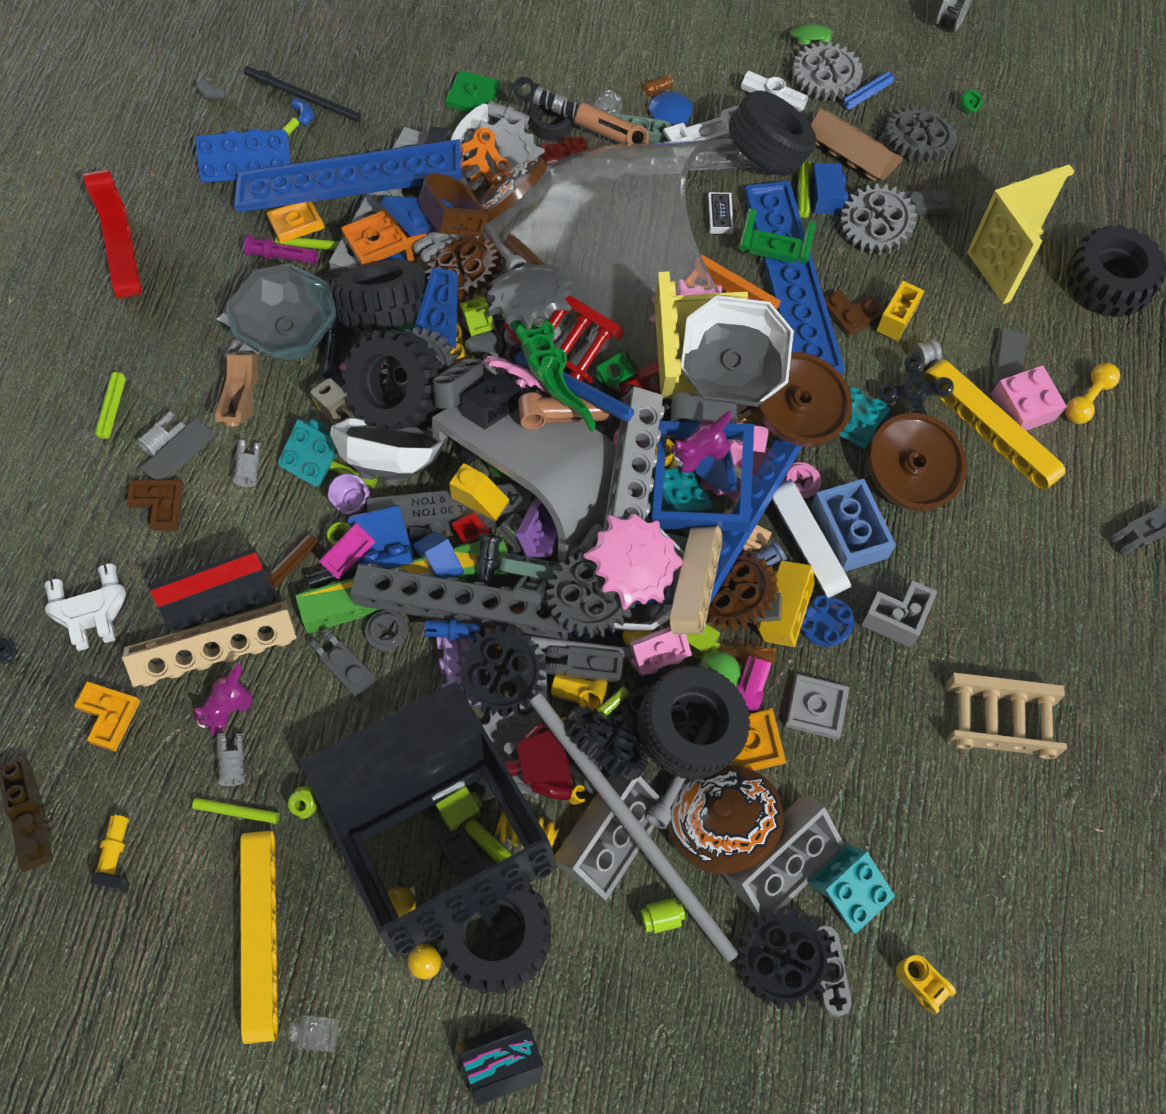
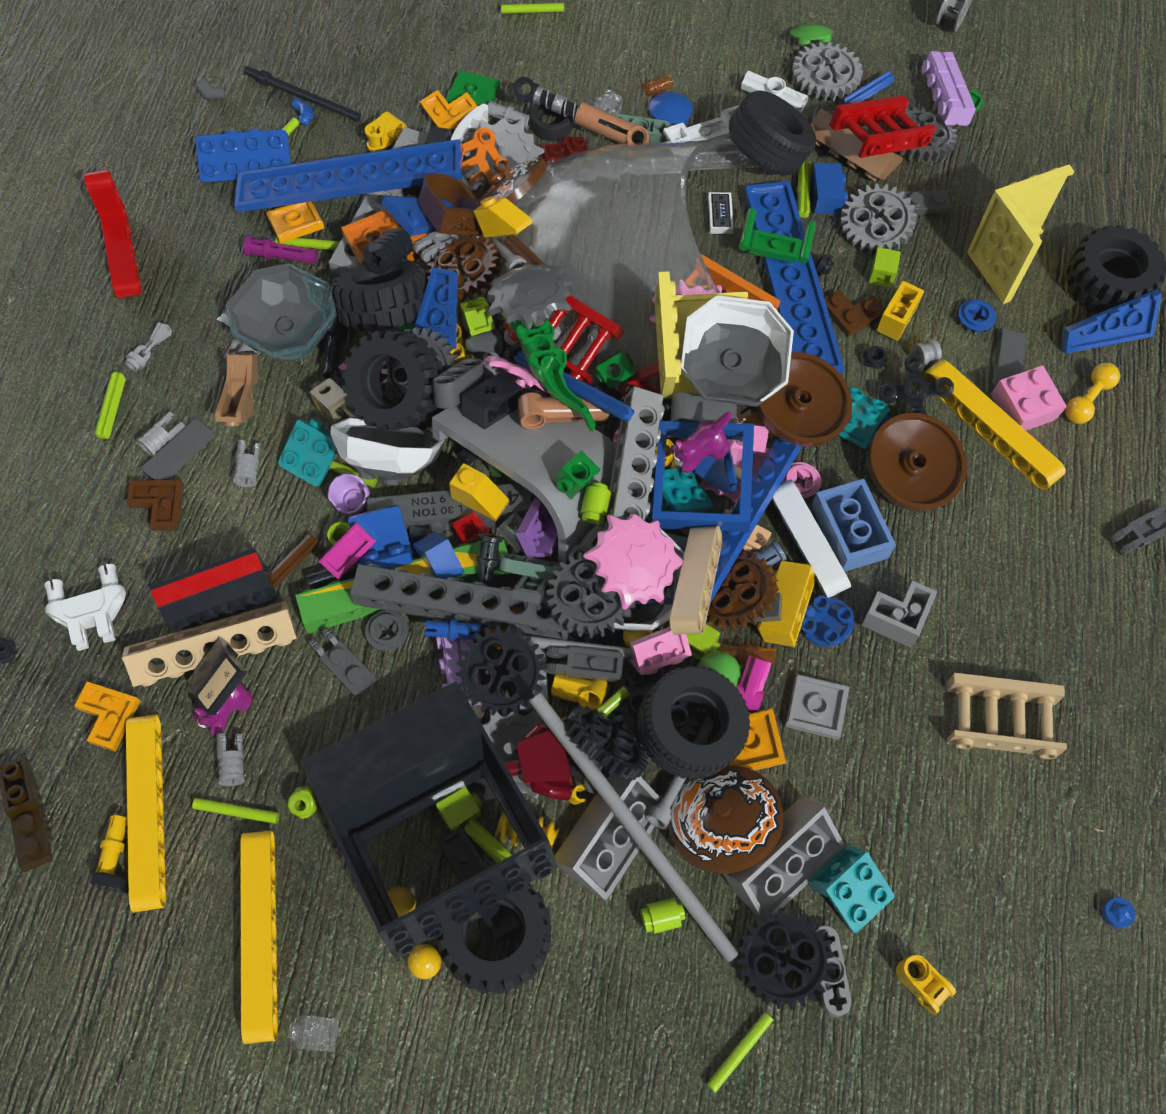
(134, 360): none -> light grey piece
(145, 814): none -> yellow beam
(216, 677): none -> black slope
(384, 130): none -> yellow piece
(387, 250): none -> black piece
(445, 114): none -> light orange plate
(500, 217): none -> yellow slope
(501, 1062): black slope -> none
(532, 8): none -> lime bar
(584, 471): none -> green brick
(596, 503): none -> lime brick
(739, 1052): none -> lime bar
(824, 264): none -> black plate
(877, 353): none -> black plate
(882, 111): none -> red fence
(884, 267): none -> lime brick
(948, 88): none -> lavender brick
(970, 309): none -> blue gear
(1118, 913): none -> blue tile
(1120, 324): none -> blue wing

